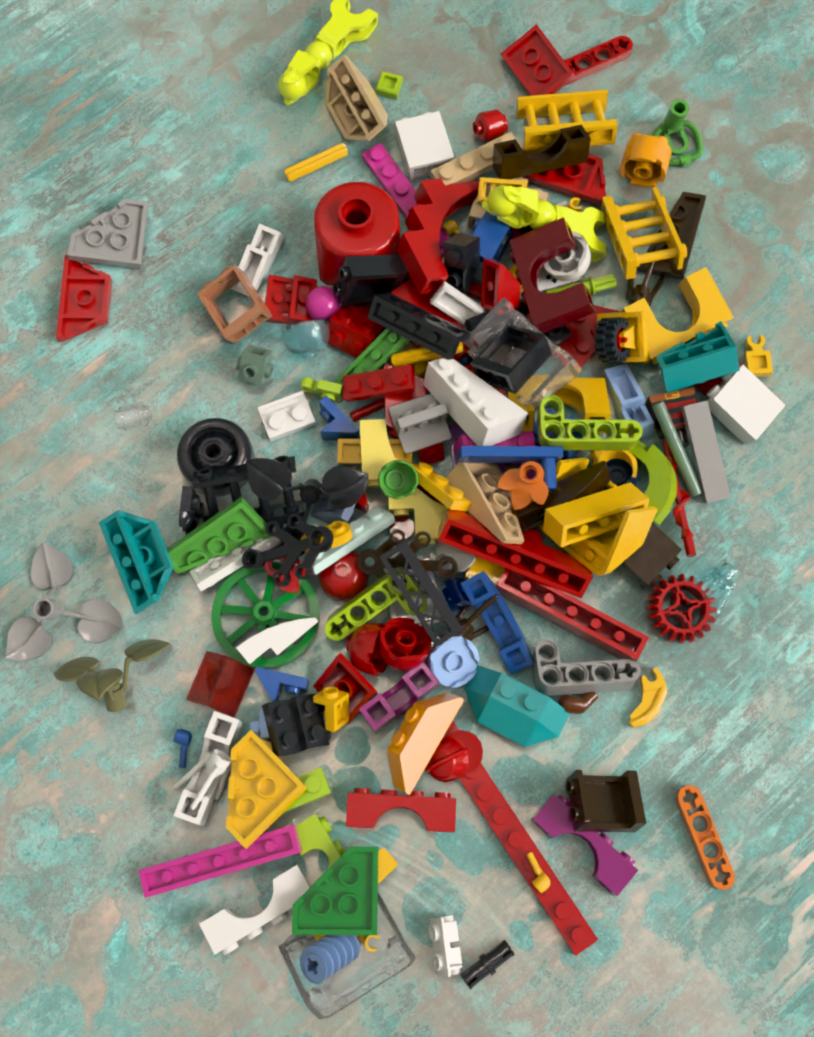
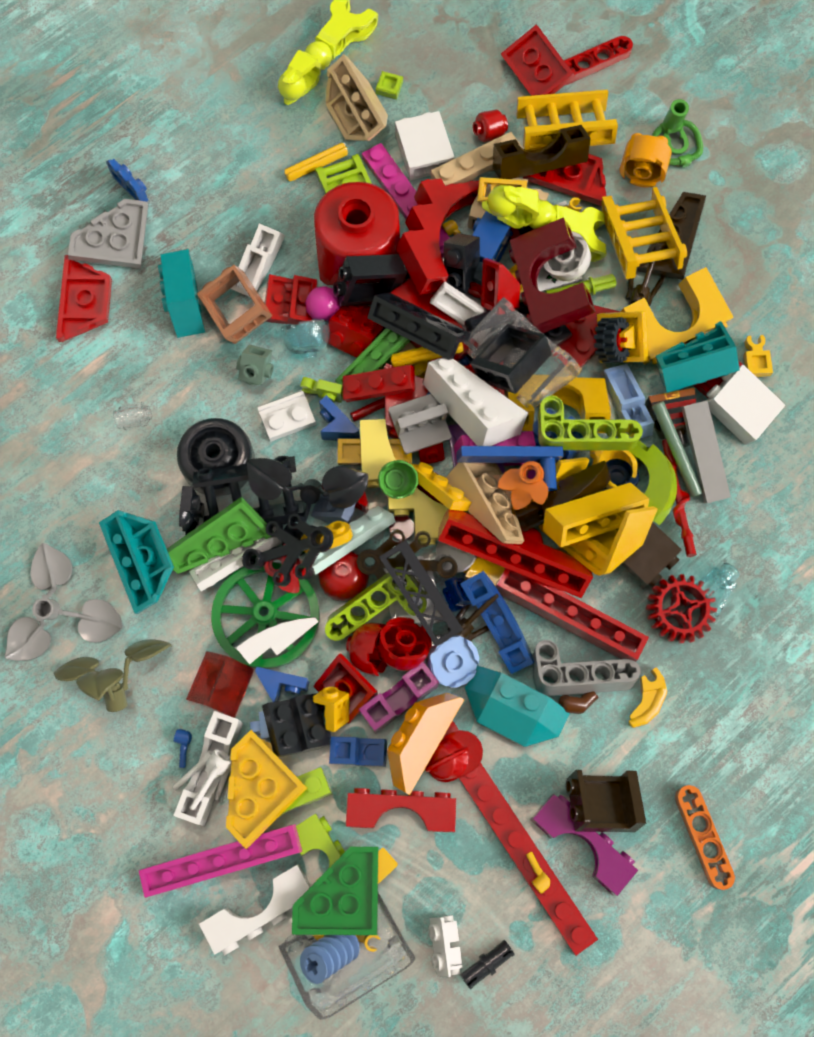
(124, 177): none -> blue plate
(180, 293): none -> teal wedge
(356, 175): none -> lime plate
(358, 751): none -> blue slope

